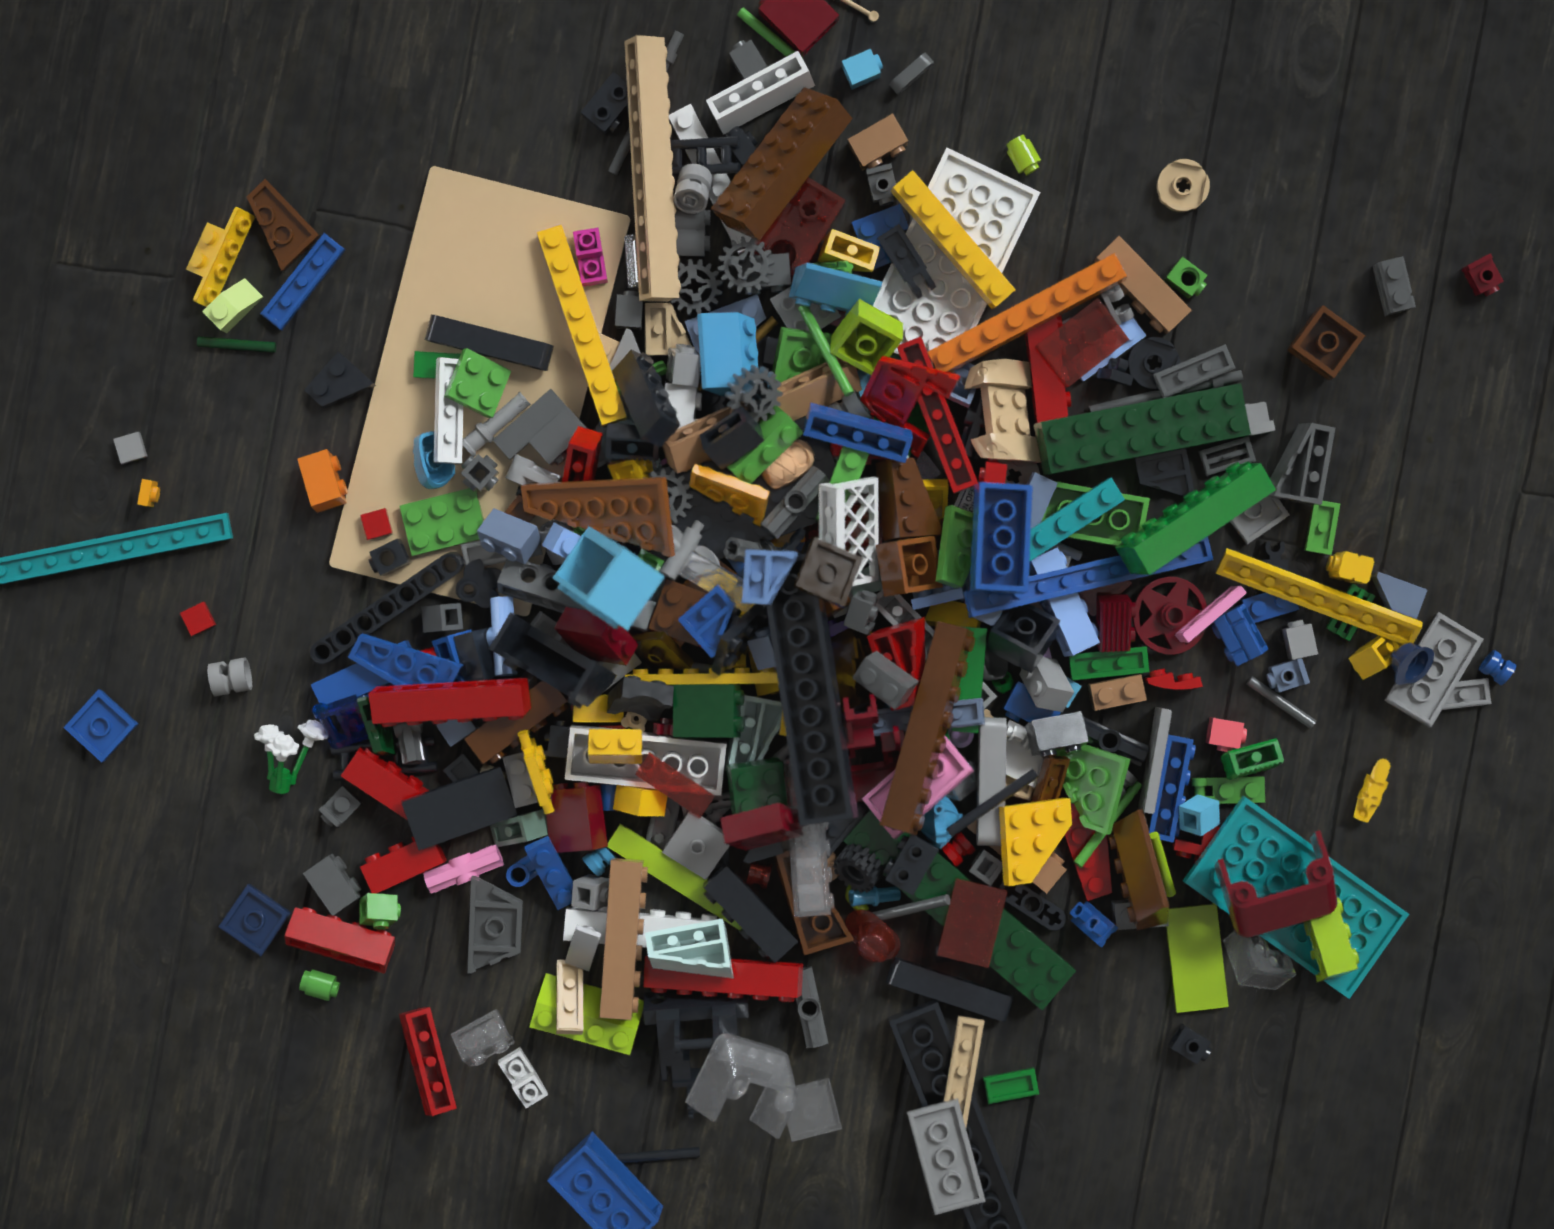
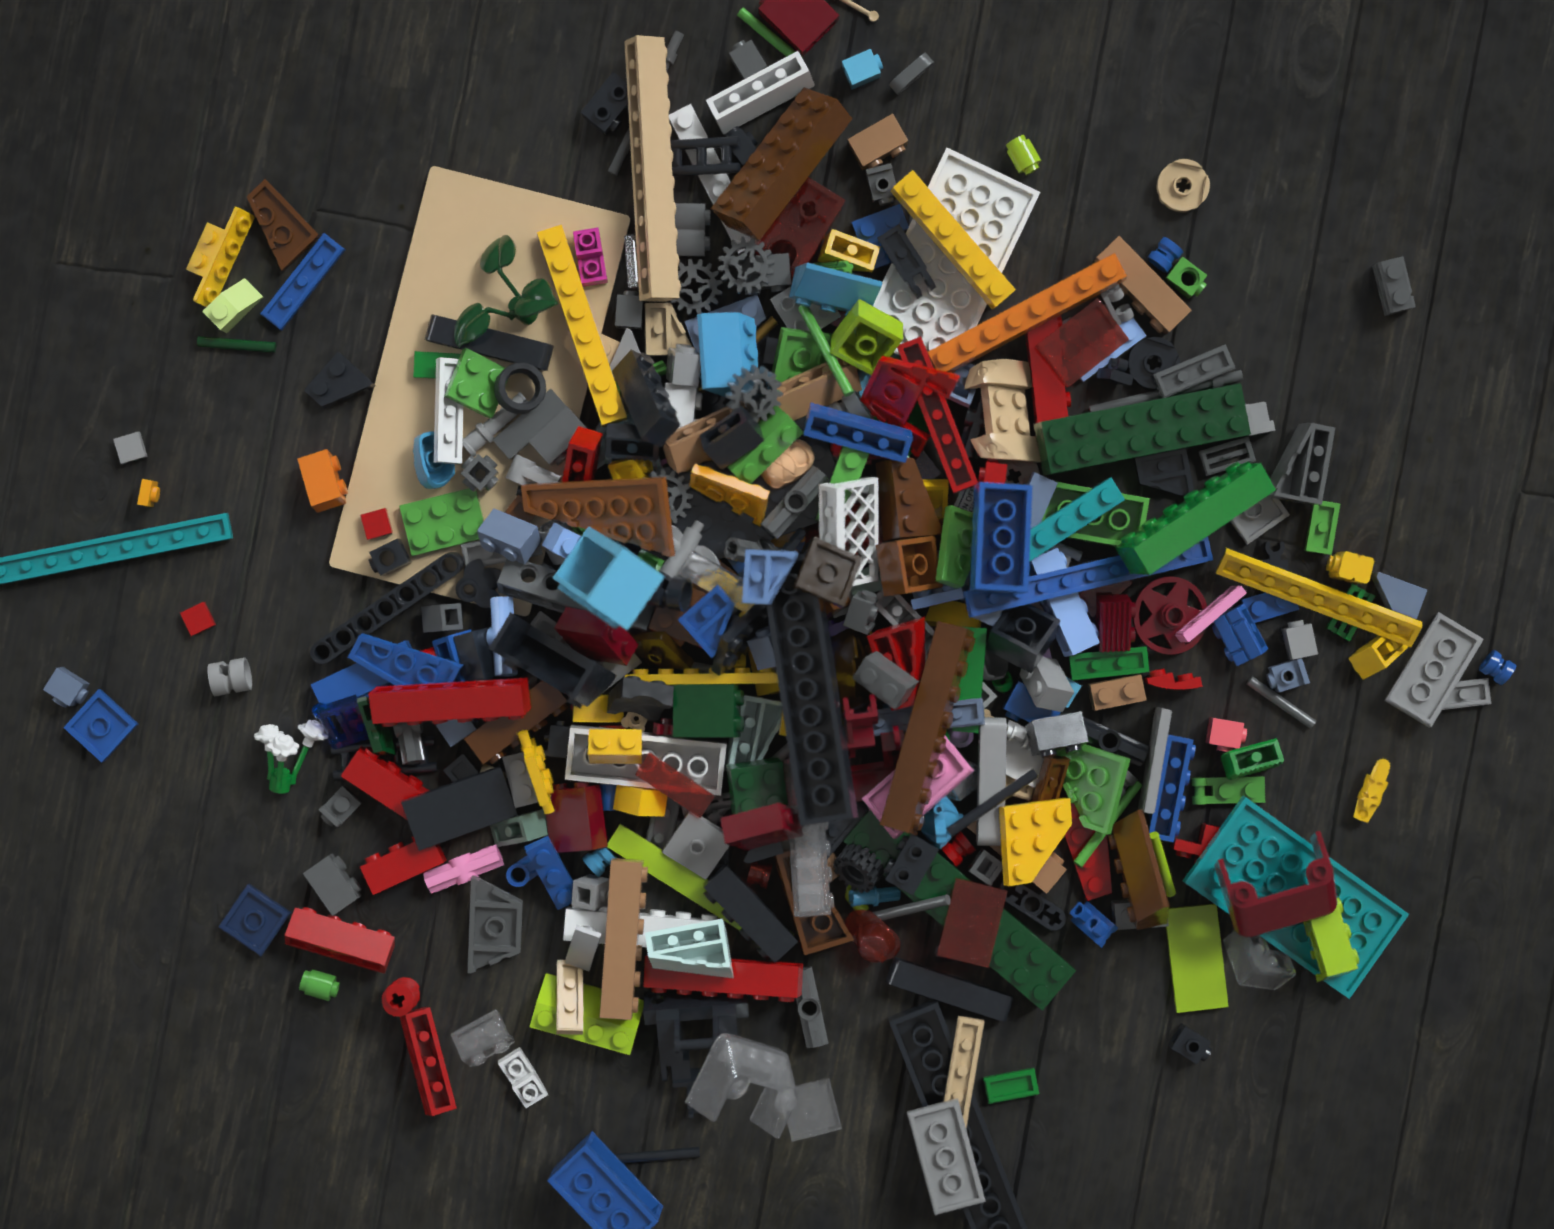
(66, 688): none -> sand blue brick
(379, 910): brick -> none
(403, 986): none -> red piece
(500, 390): none -> black tyre
(535, 296): none -> dark green plant
(673, 593): none -> black wheel
(692, 188): light grey wheel -> none
(1165, 255): none -> blue wheel
(1199, 815): medium azure brick -> none
(1325, 342): reddish brown brick -> none
(1411, 663): dark blue piece -> none
(1474, 272): dark red brick -> none

